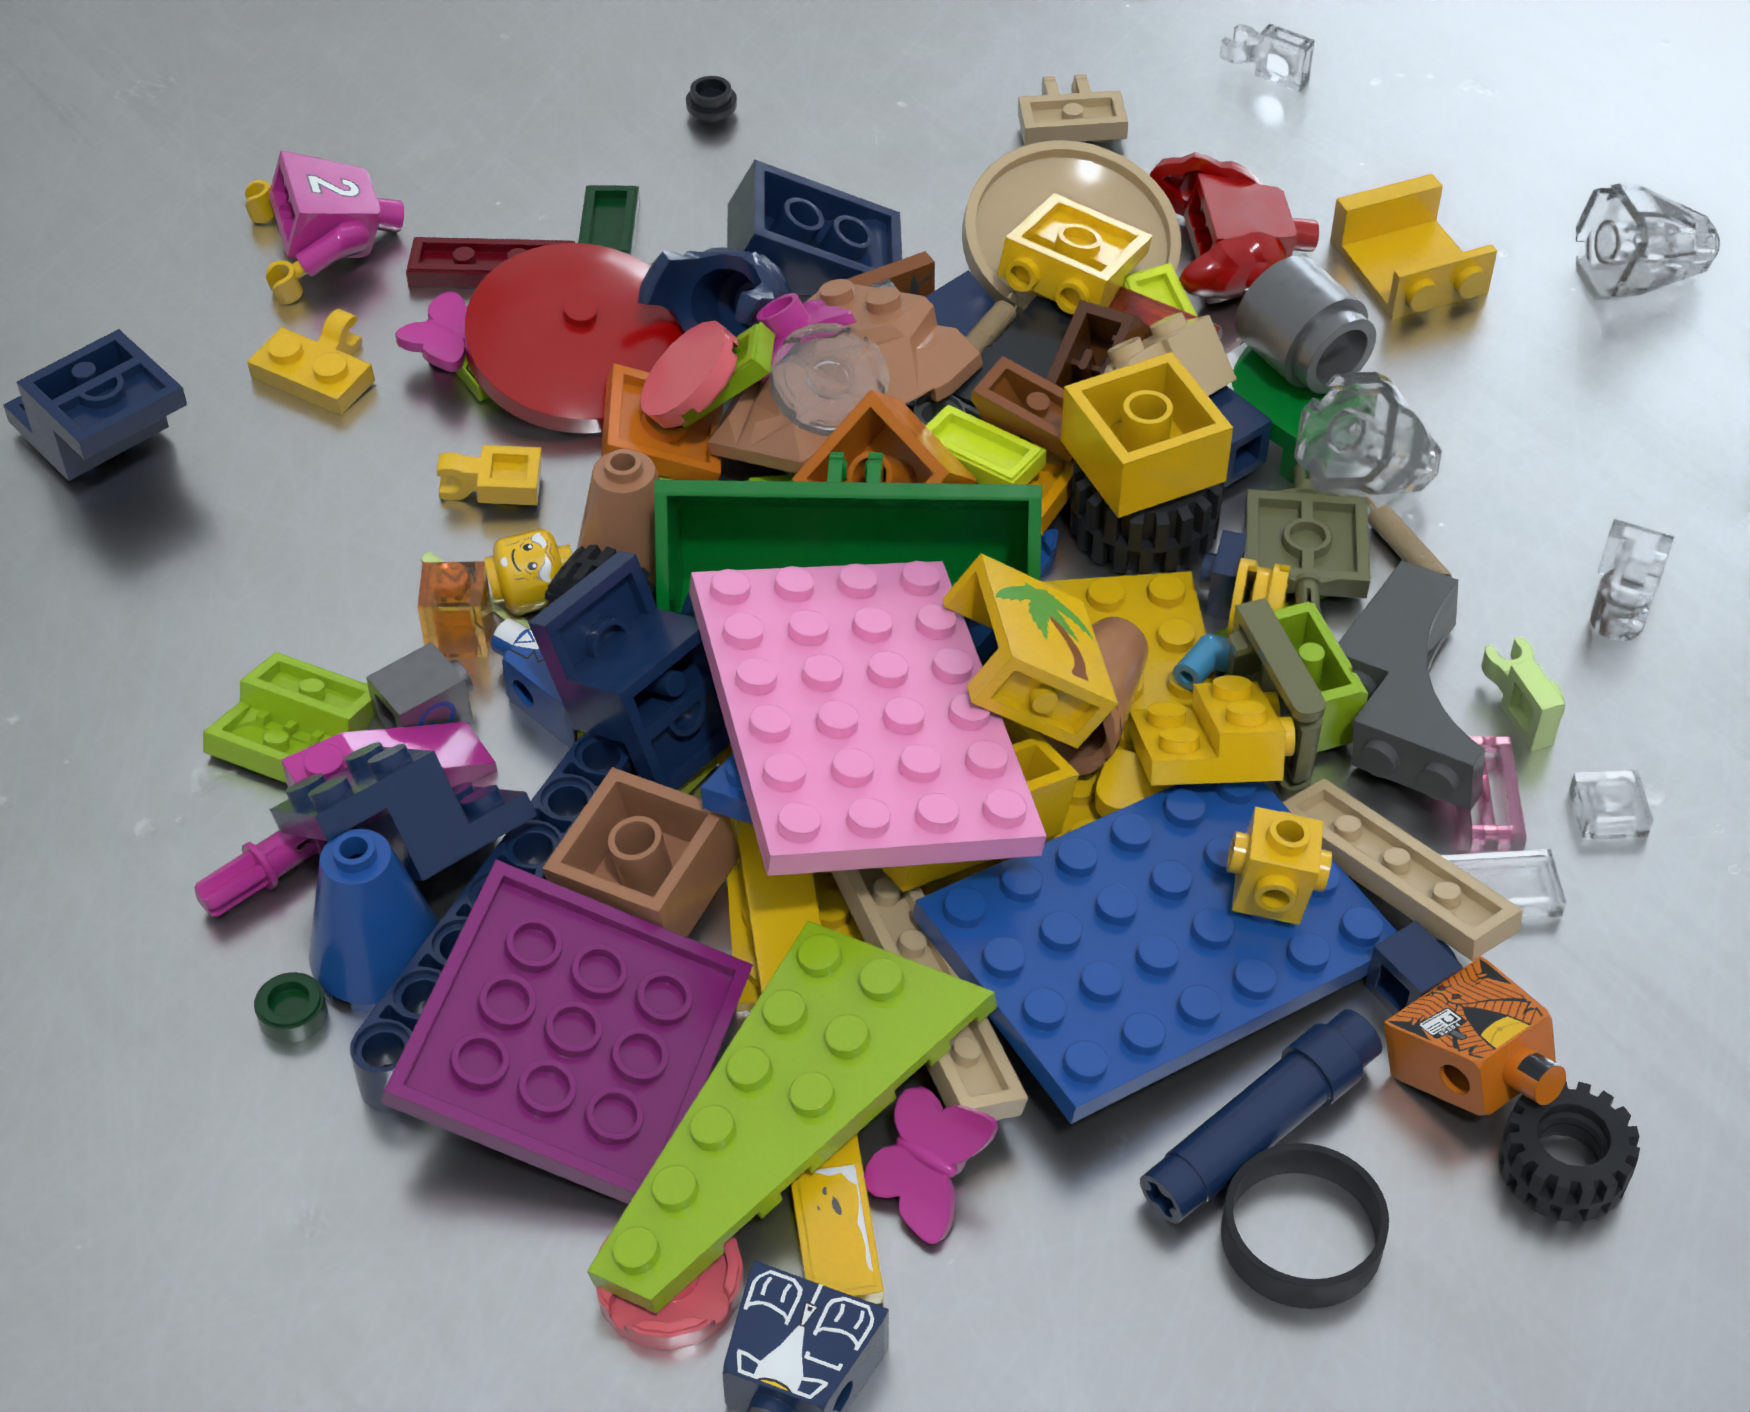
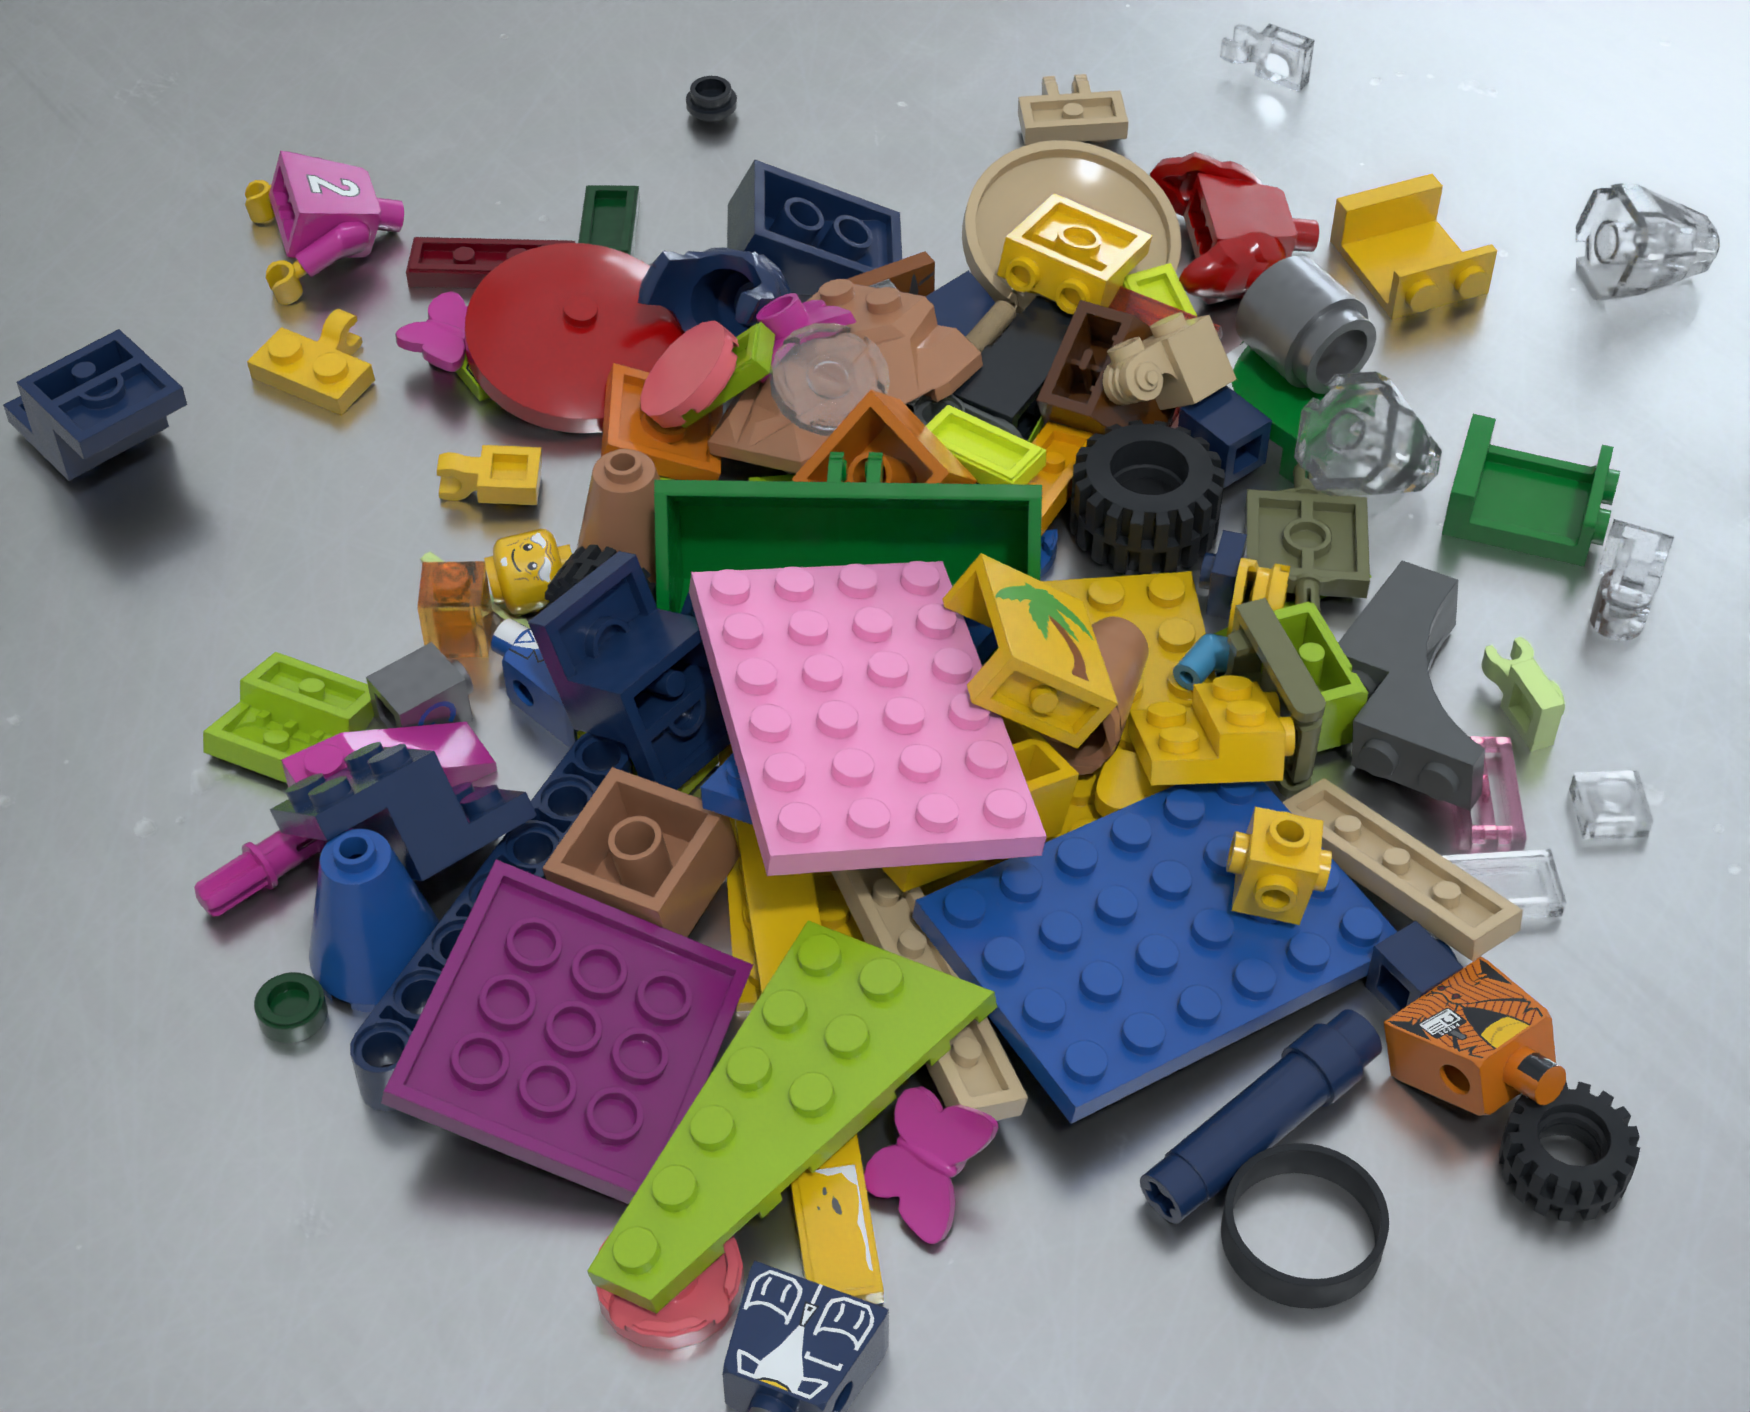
(1022, 405): dark orange slope -> none
(1145, 434): yellow brick -> none
(1402, 538): tan piece -> none
(1529, 499): none -> green panel

